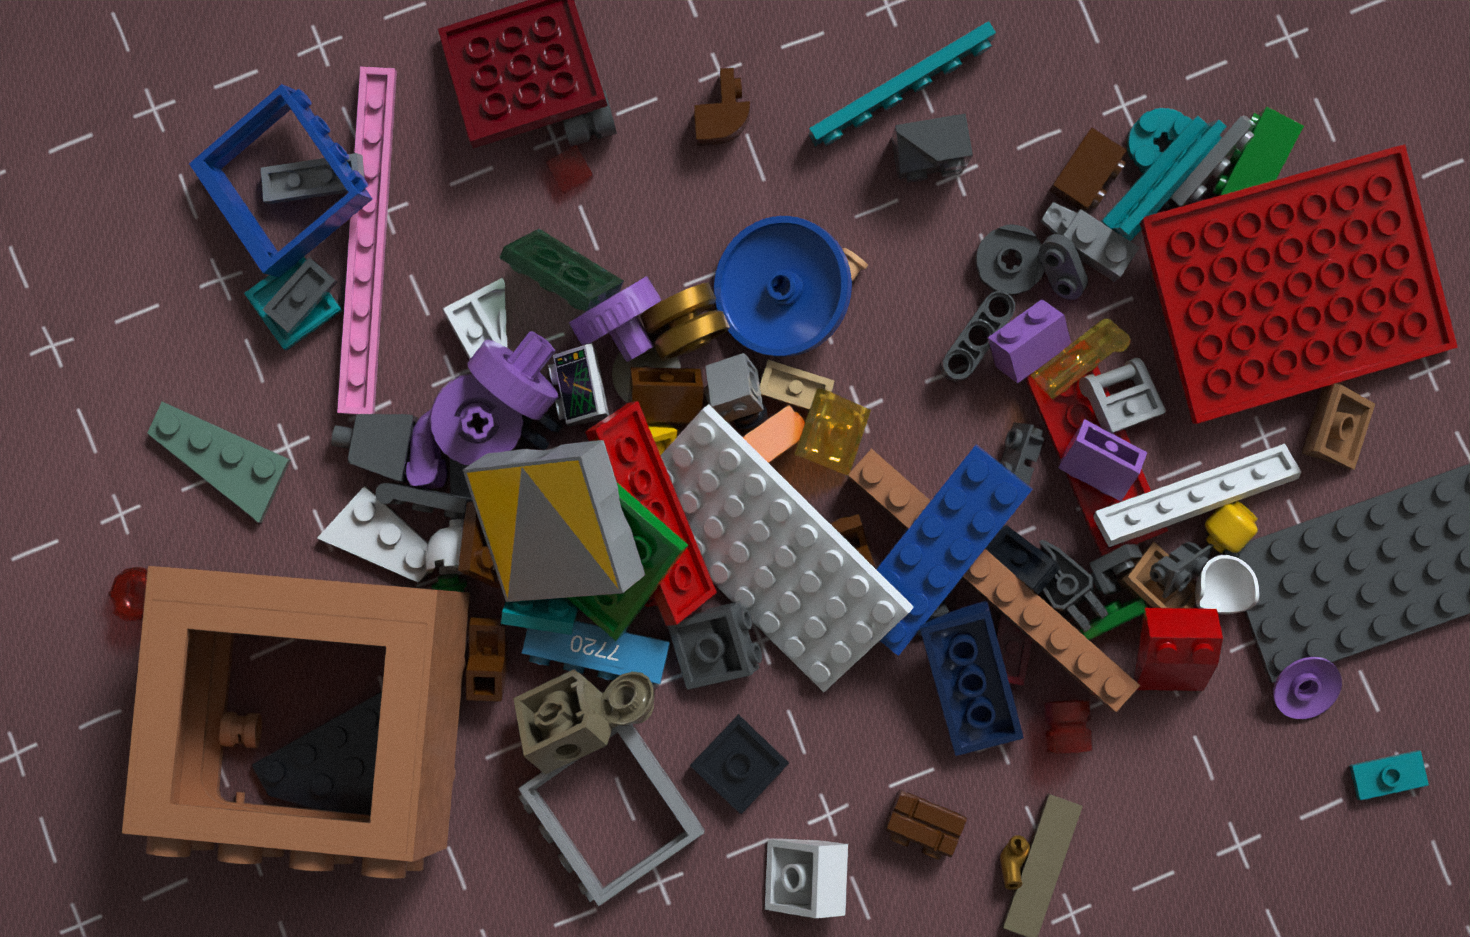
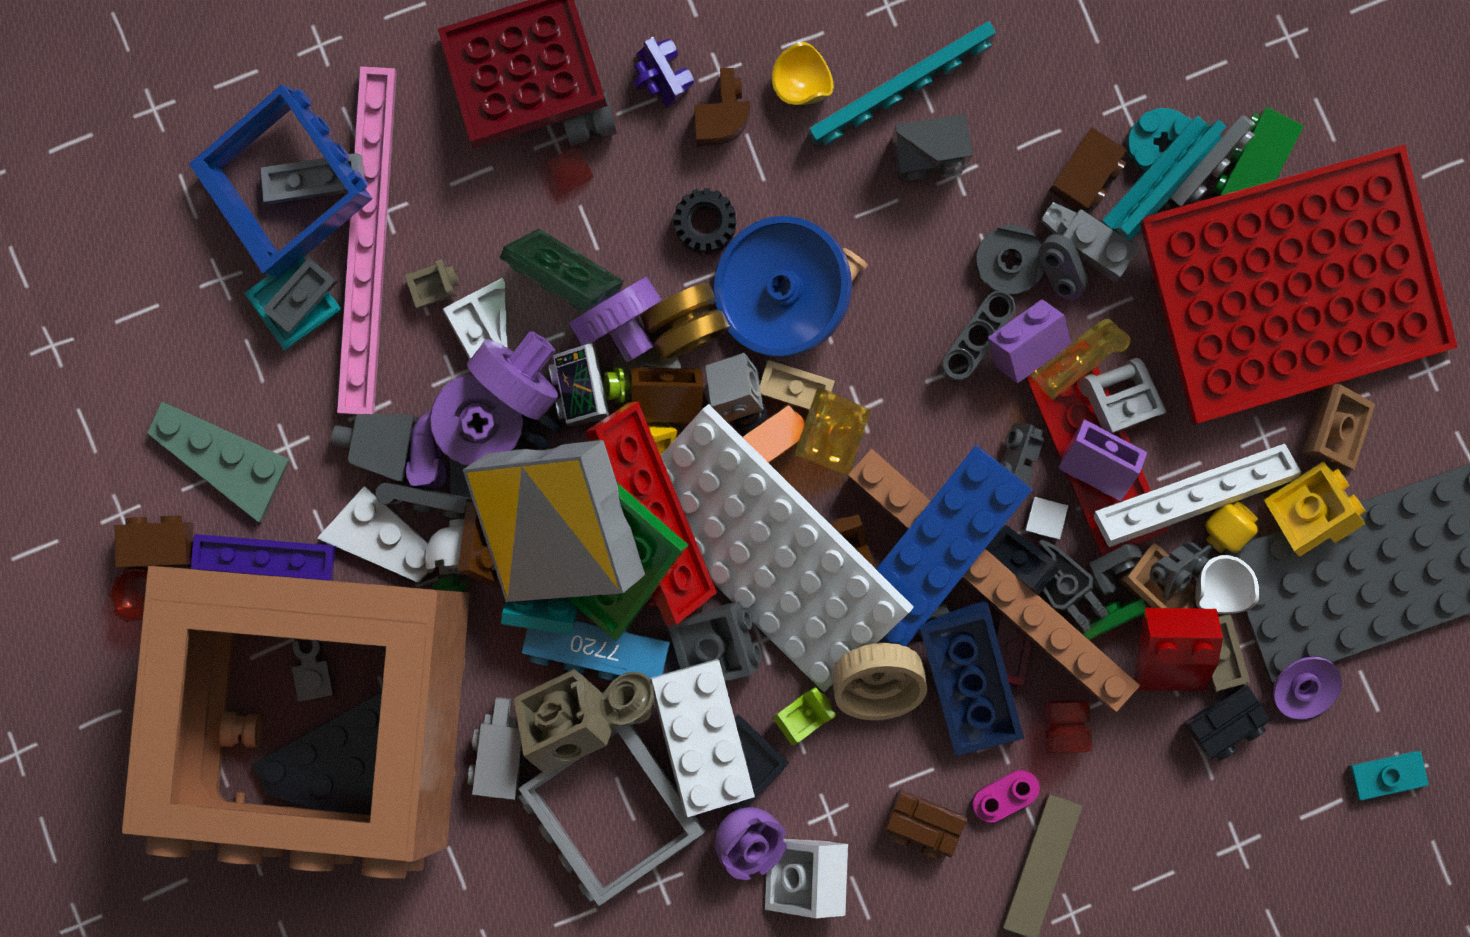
(153, 543): none -> reddish brown brick
(263, 557): none -> dark purple plate
(312, 677): none -> light grey plate
(432, 284): none -> dark tan bracket
(486, 660): reddish brown brick -> none
(498, 754): none -> light grey hinge
(616, 385): none -> lime plate
(657, 74): none -> dark purple hips
(701, 738): none -> white plate
(704, 242): none -> black tyre
(749, 842): none -> medium lavender cylinder
(801, 75): none -> yellow helmet
(804, 715): none -> lime bracket
(891, 683): none -> tan piece
(1005, 794): none -> dark pink plate
(1012, 860): pearl gold arm -> none
(1046, 518): none -> white tile
(1227, 722): none -> black brick
(1231, 666): none -> dark tan plate
(1316, 509): none -> yellow plate

